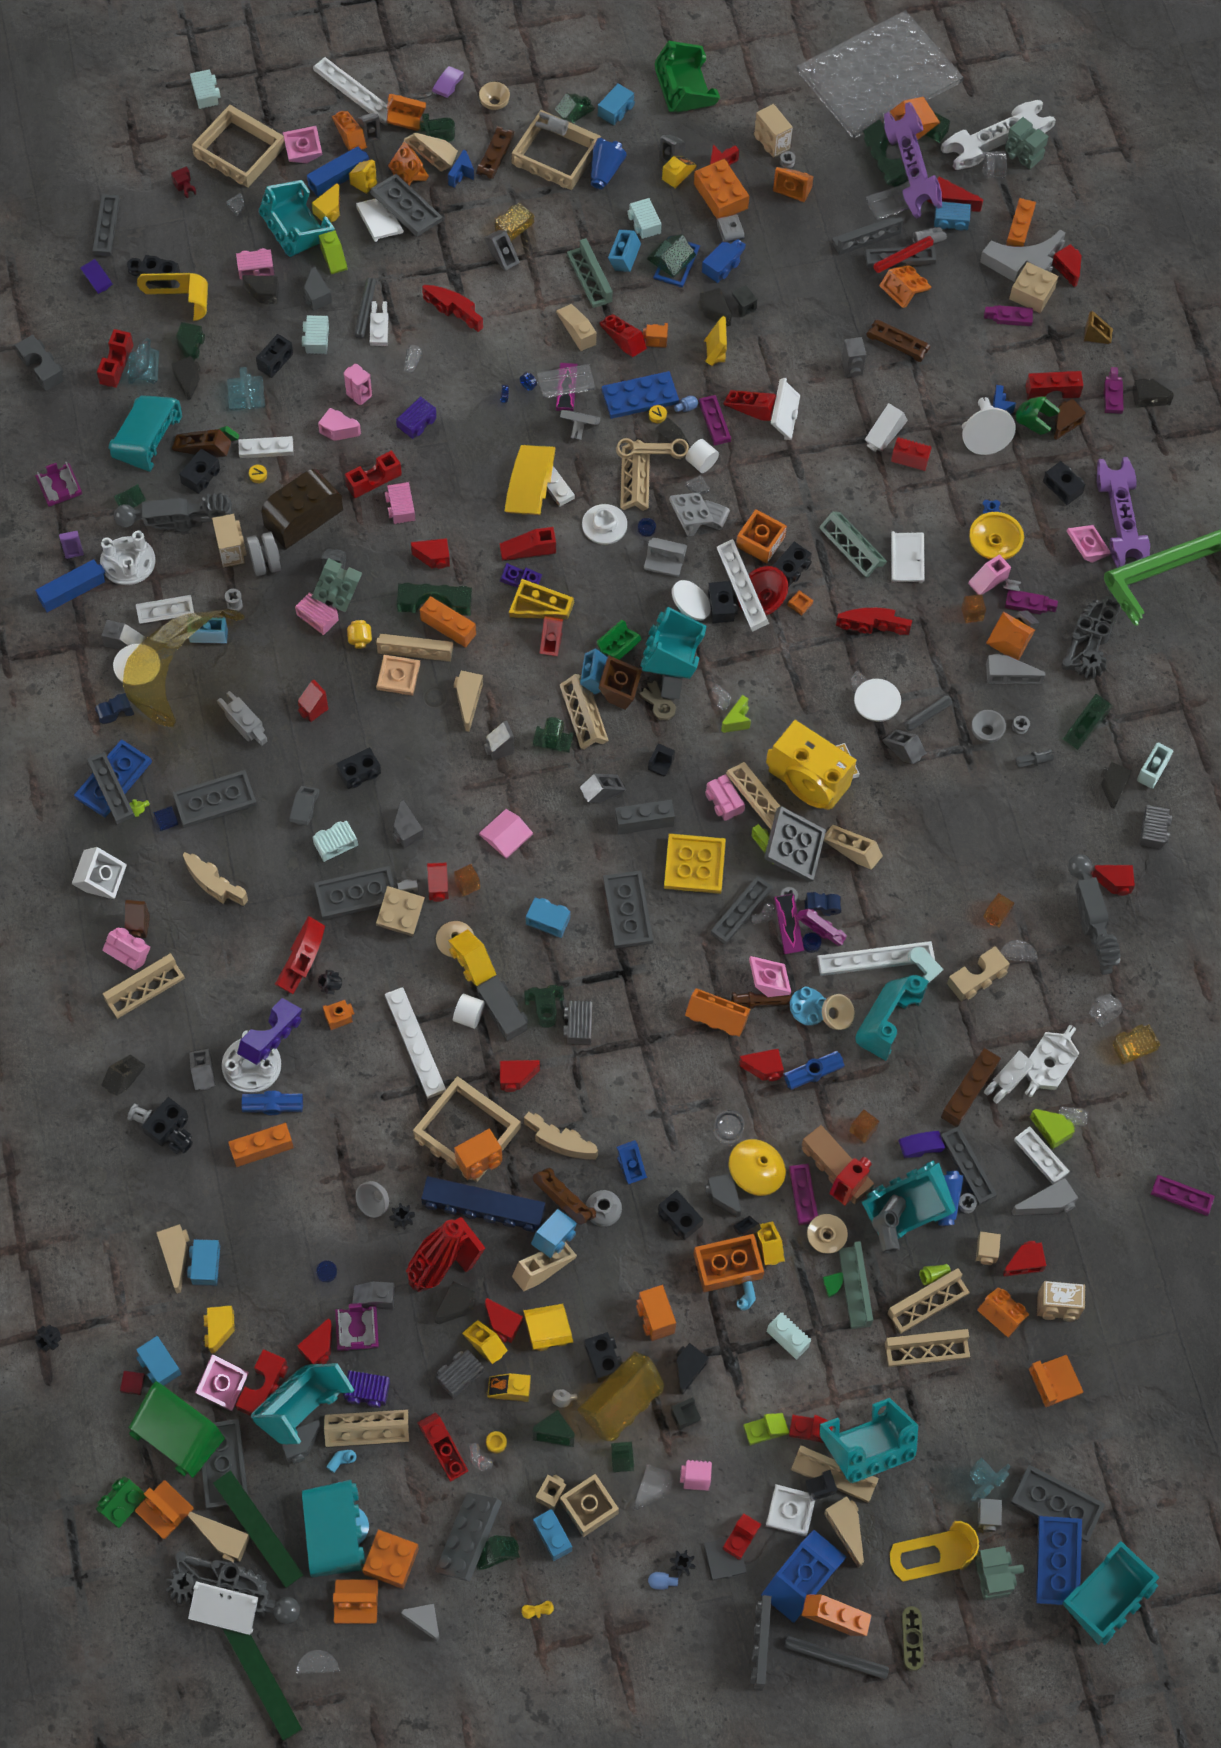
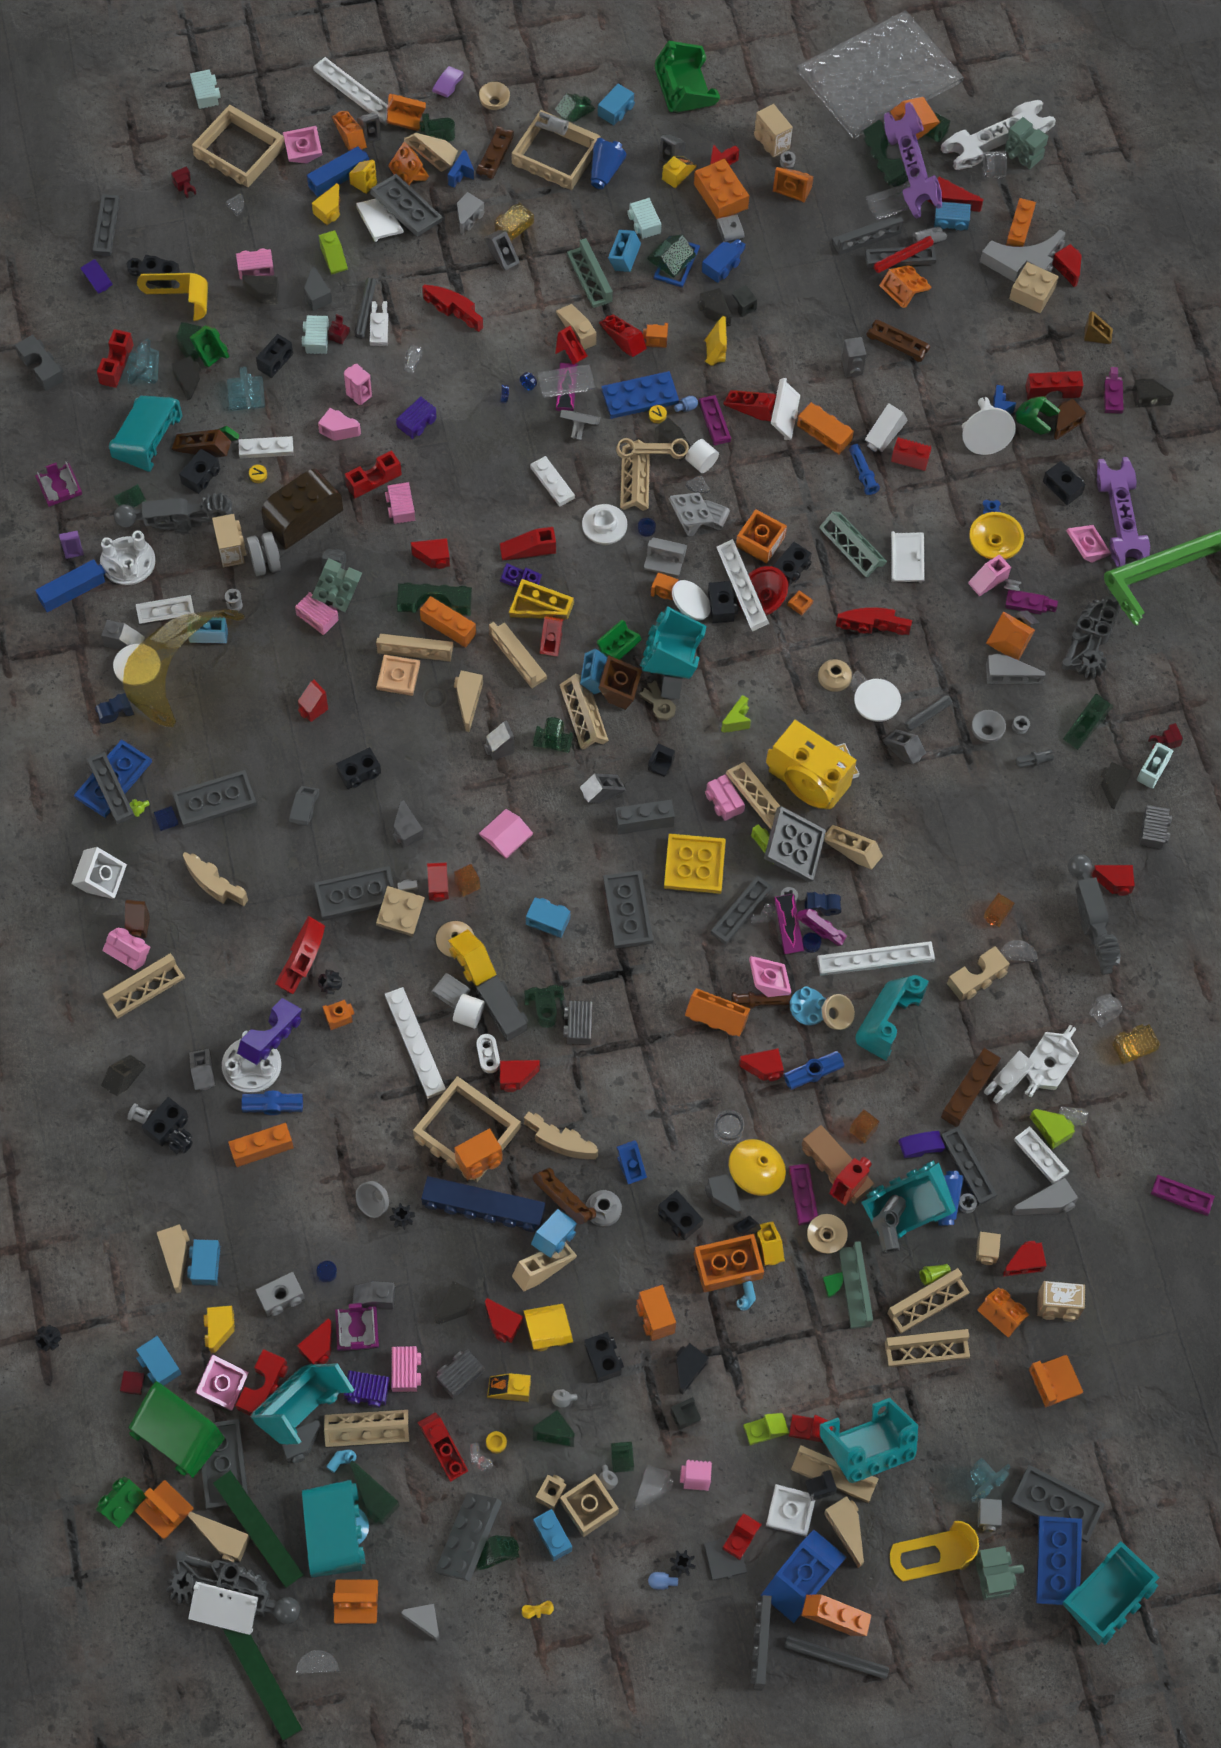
(209, 345): none -> green bracket
(243, 719): light grey hinge -> none
(286, 1284): none -> light grey brick
(290, 218): teal windscreen -> none
(335, 840): light aqua brick -> none
(338, 331): none -> dark red piece
(359, 633): yellow head -> none
(376, 1499): none -> clear green slope
(390, 1559): orange brick -> none
(405, 1369): none -> bright pink brick
(438, 1252): red piece -> none
(450, 990): none -> light grey piece
(469, 211): none -> light grey slope
(485, 1341): yellow slope -> none
(488, 1054): none -> white plate
(517, 654): none -> tan fence
(529, 479): yellow slope -> none
(569, 342): none -> red slope
(608, 1478): none -> light grey piece
(622, 1397): clear yellow windscreen -> none
(663, 586): none -> orange brick
(724, 697): clear arm -> none
(789, 1335): light aqua brick -> none
(825, 428): none -> orange brick
(834, 682): none -> tan piece
(866, 475): none -> blue pin
(906, 1623): olive beam -> none
(925, 962): light aqua leg -> none
(973, 608): clear orange brick -> none
(1010, 315): magenta hinge -> none
(1171, 737): none -> dark red piece

